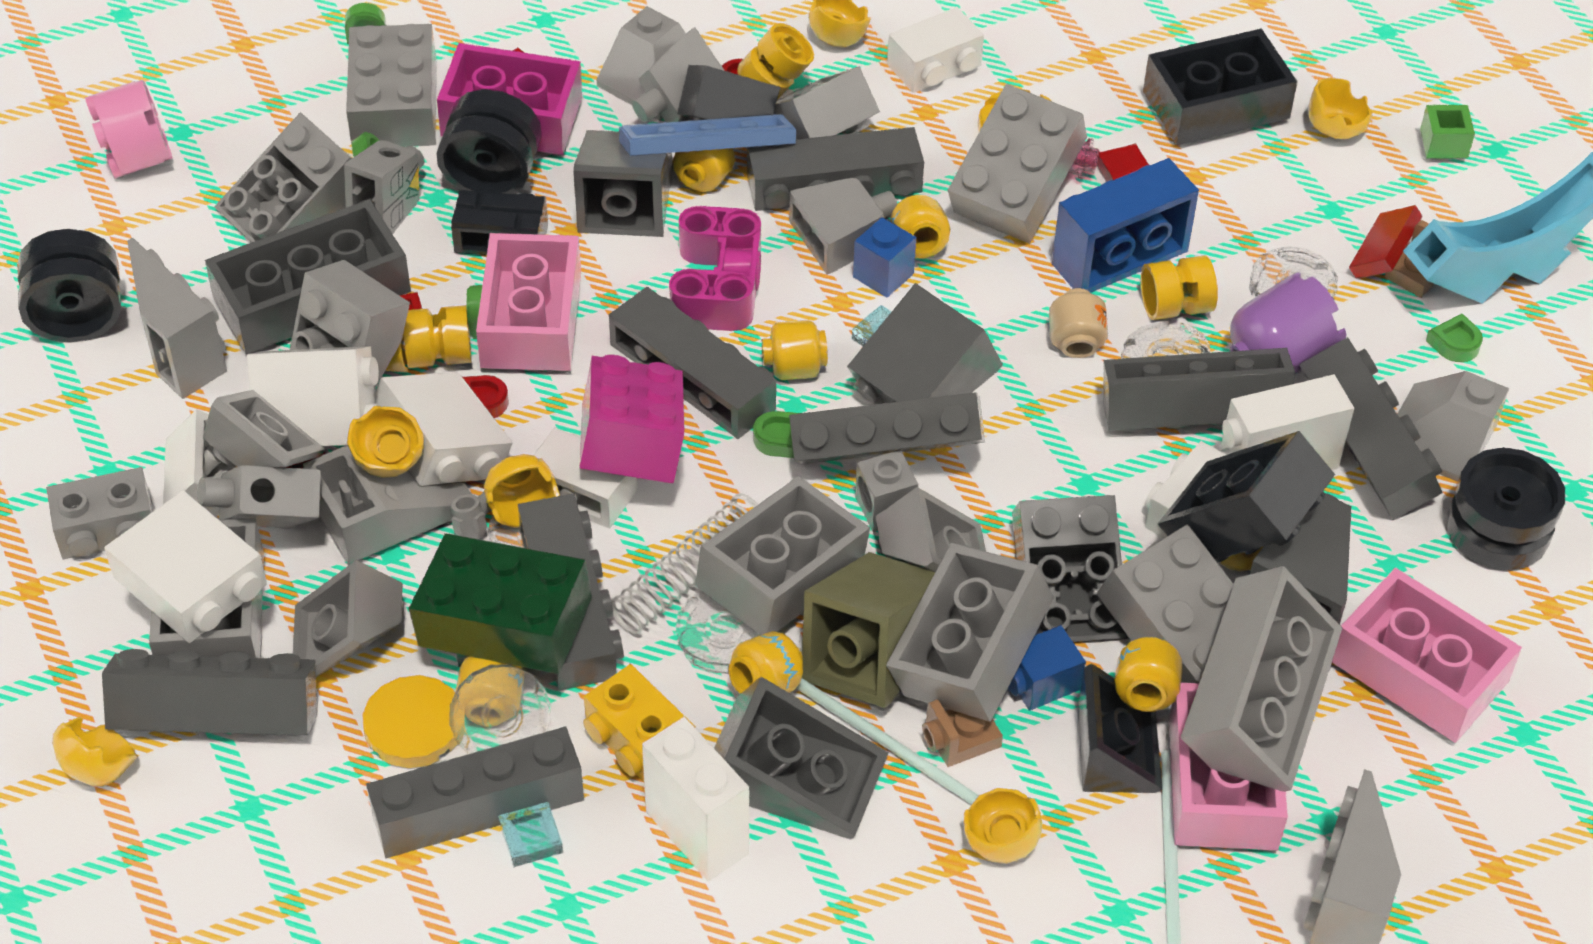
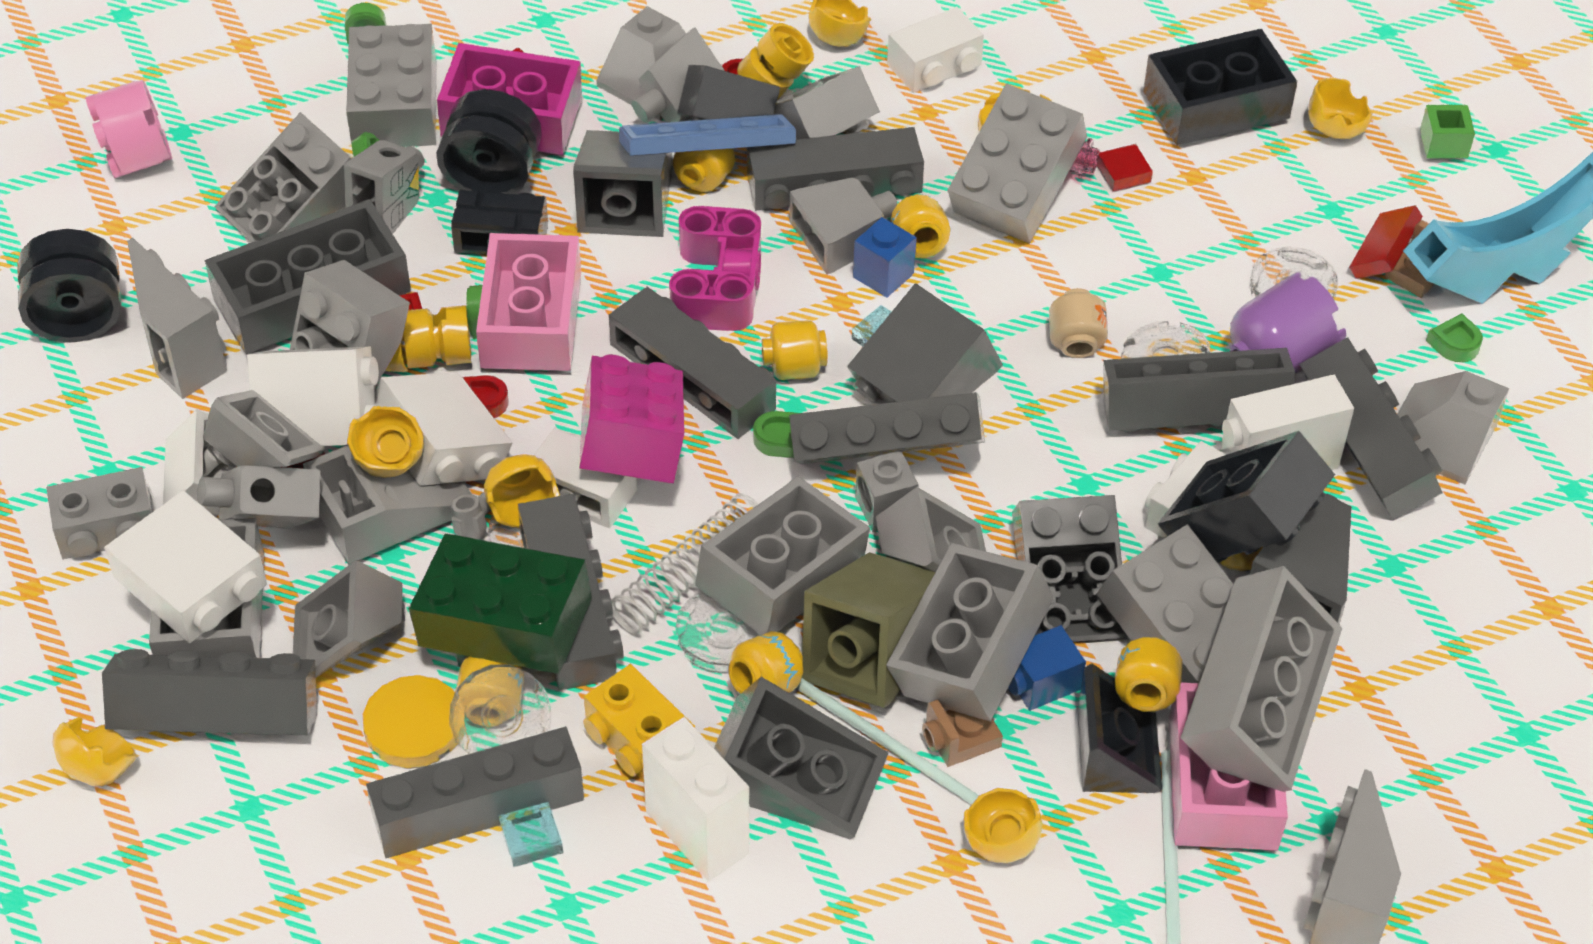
(1124, 225): blue brick -> none
(1184, 286): yellow wheel -> none
(1425, 654): bright pink brick -> none
(1505, 508): black wheel -> none

